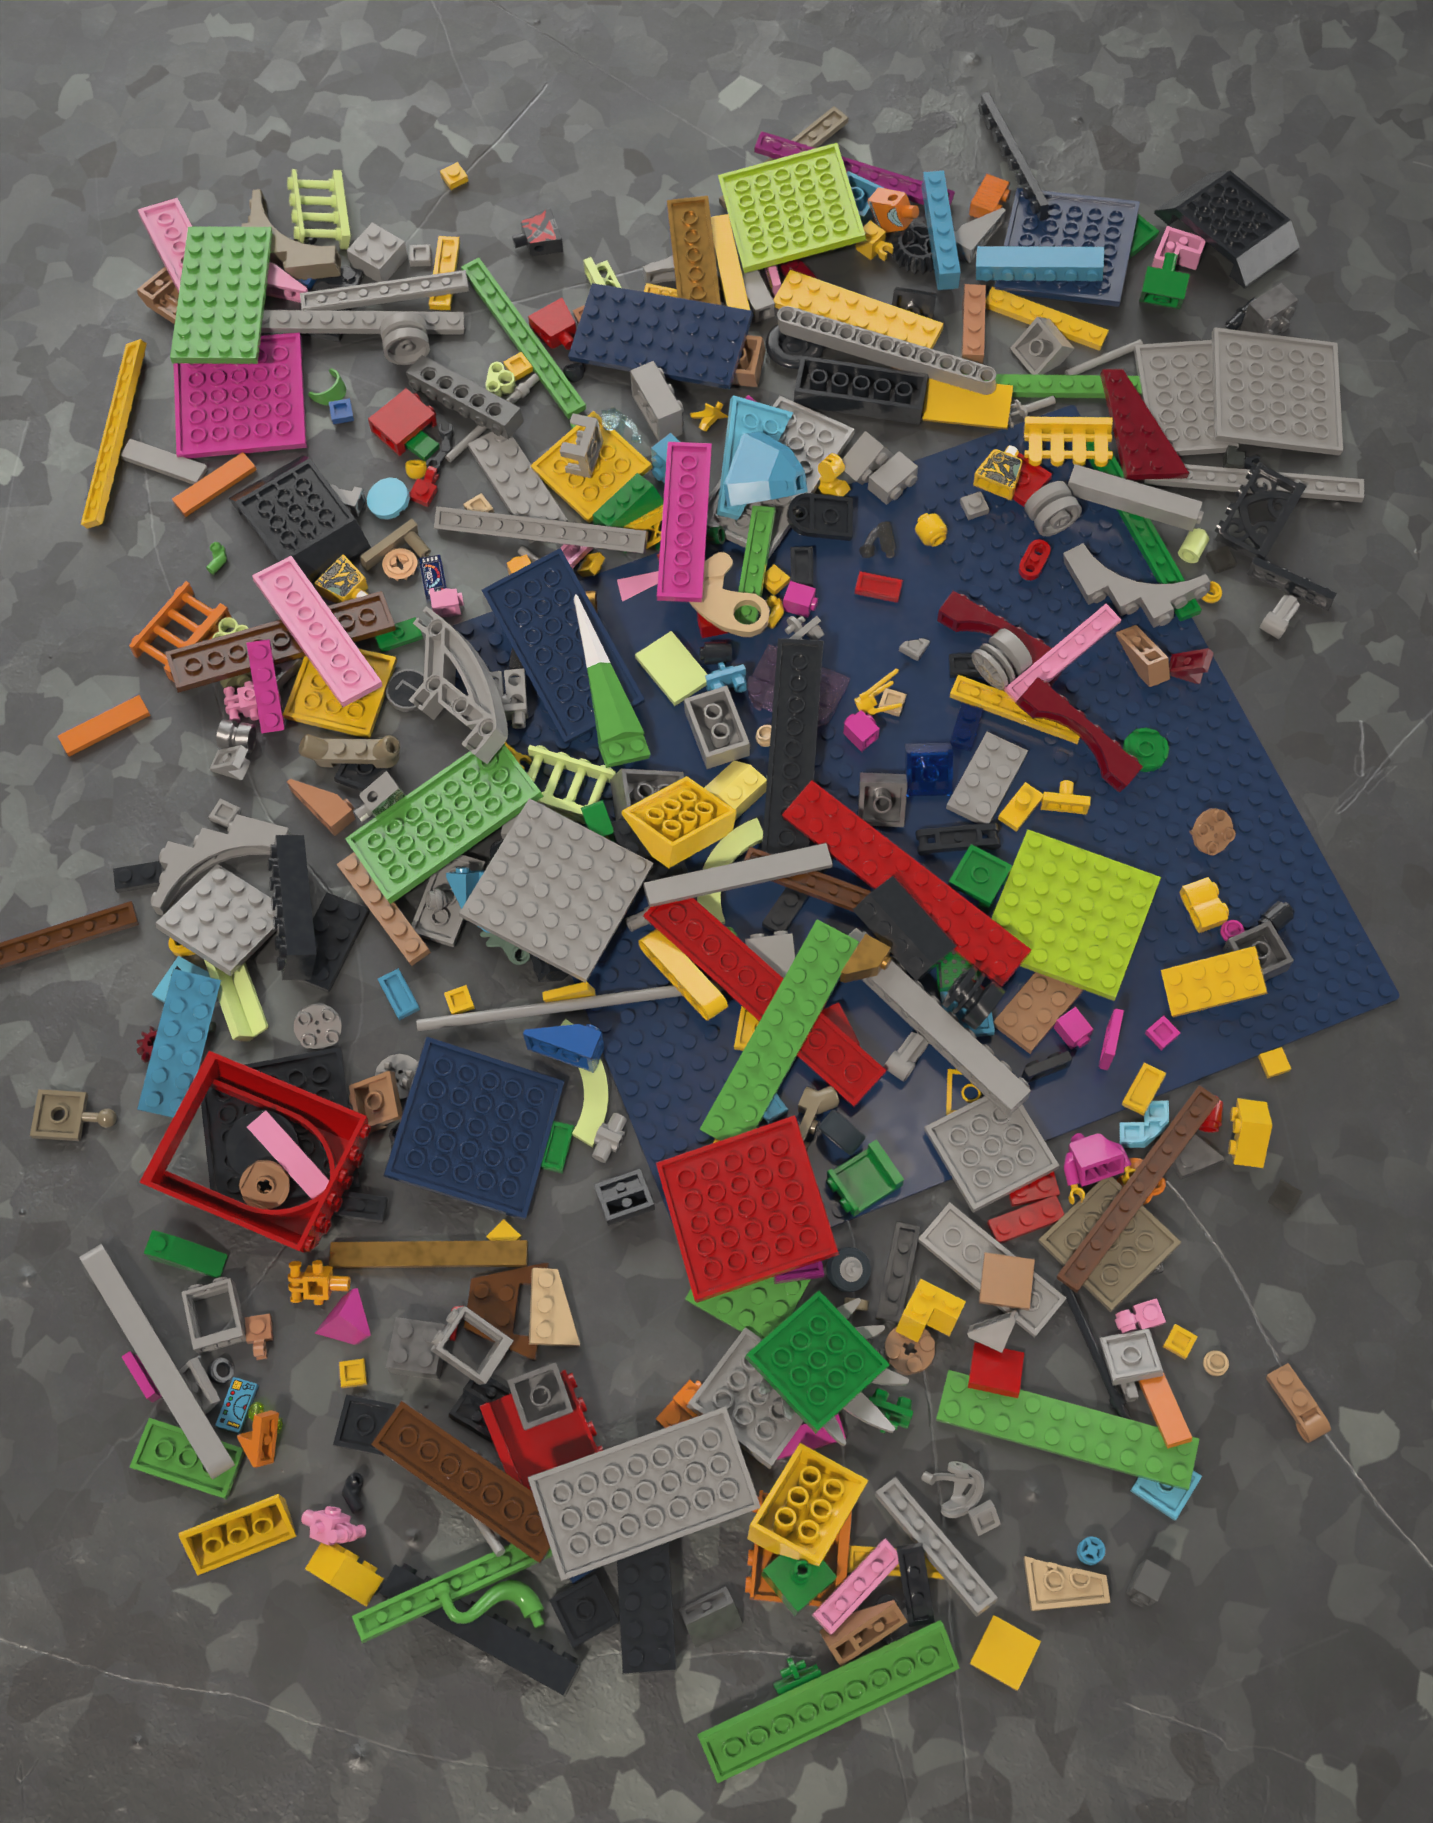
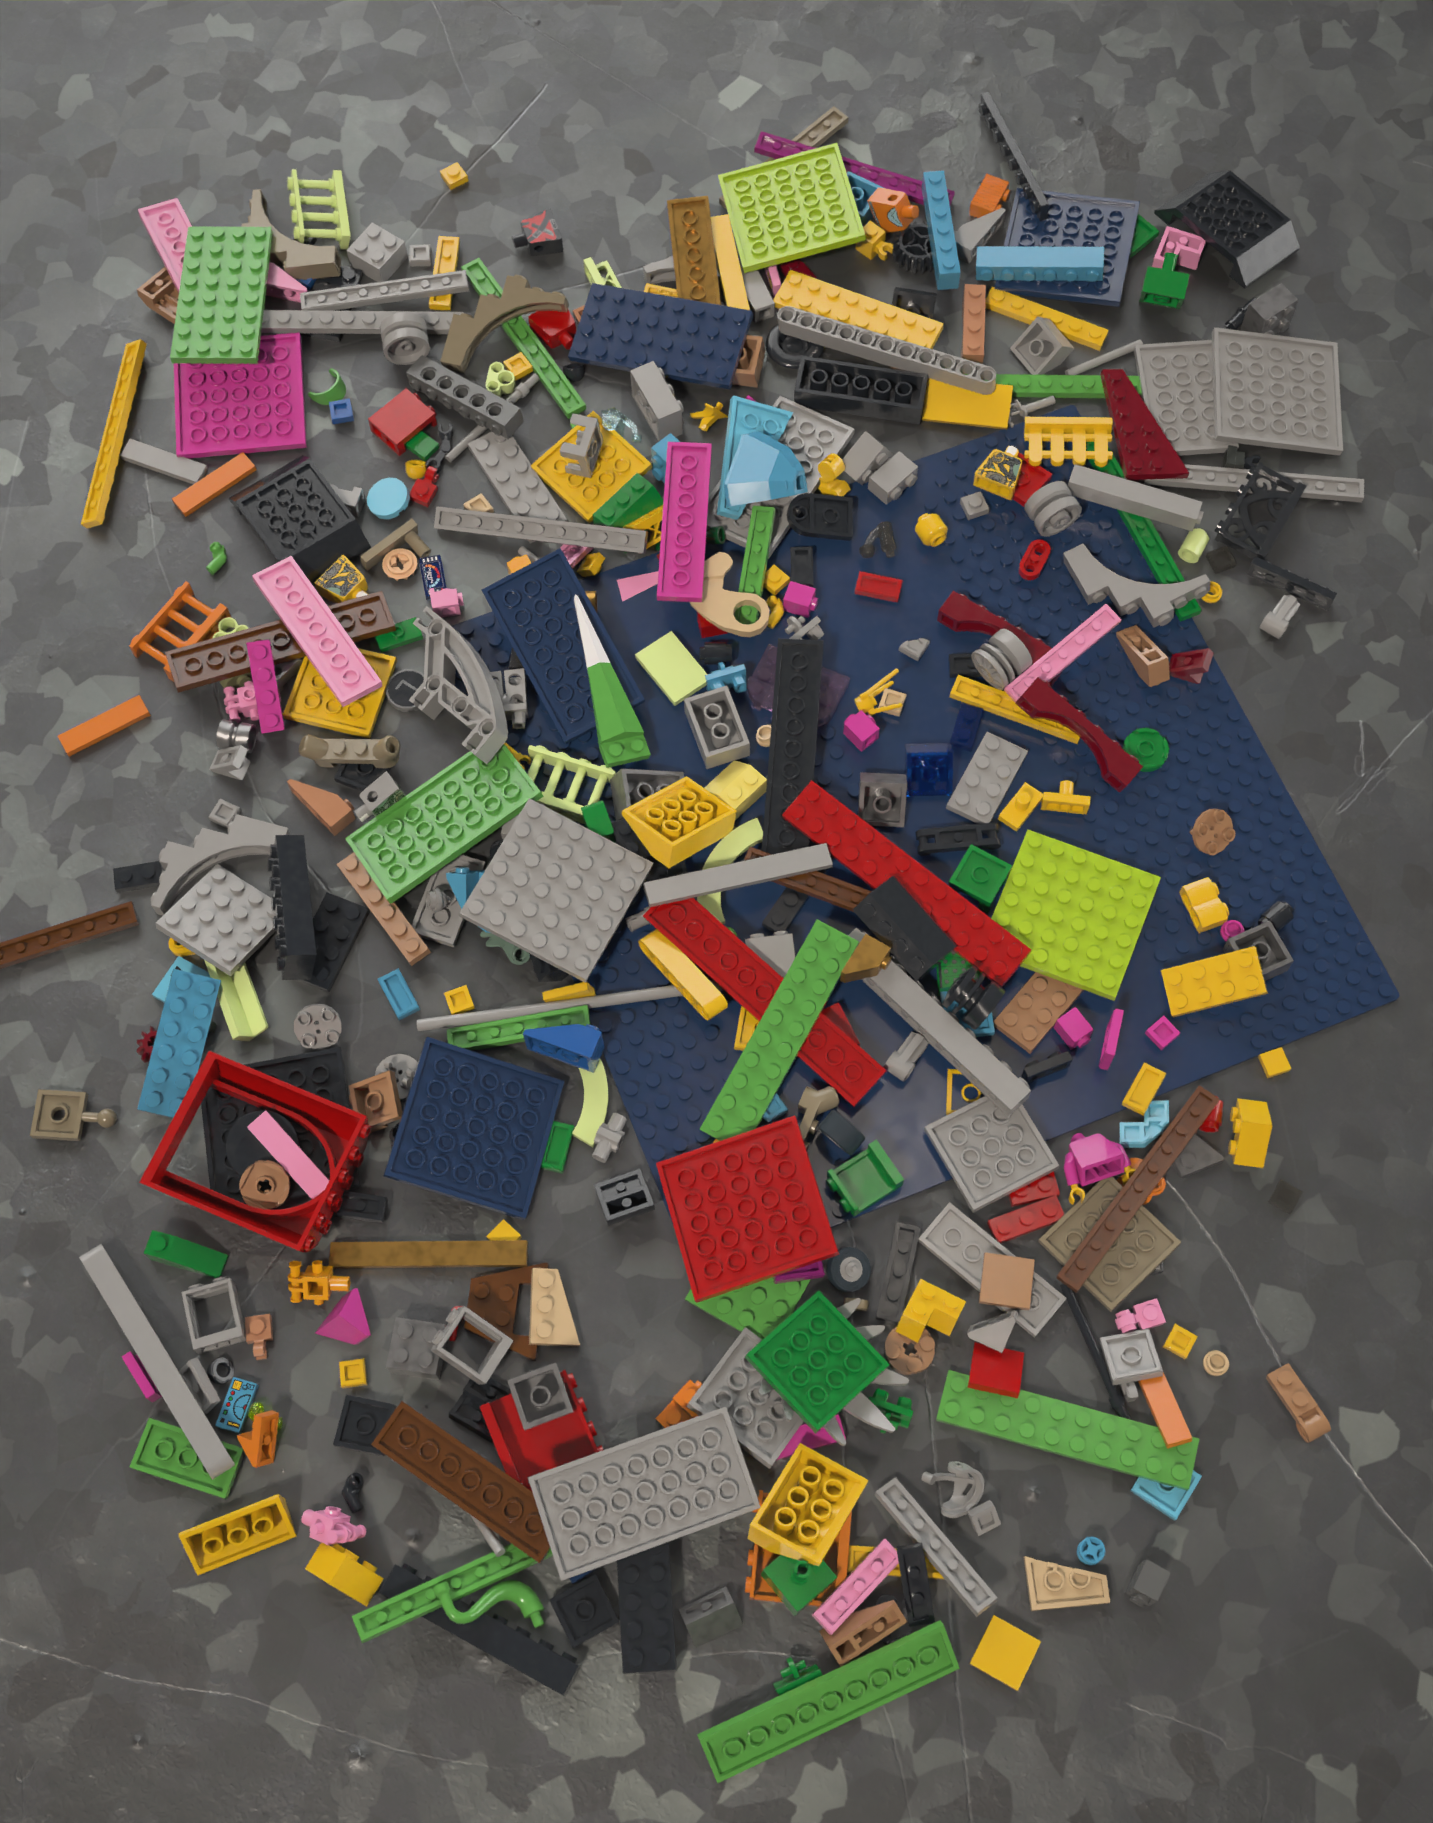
(491, 312): none -> dark tan arch
(511, 1030): none -> bright green plate

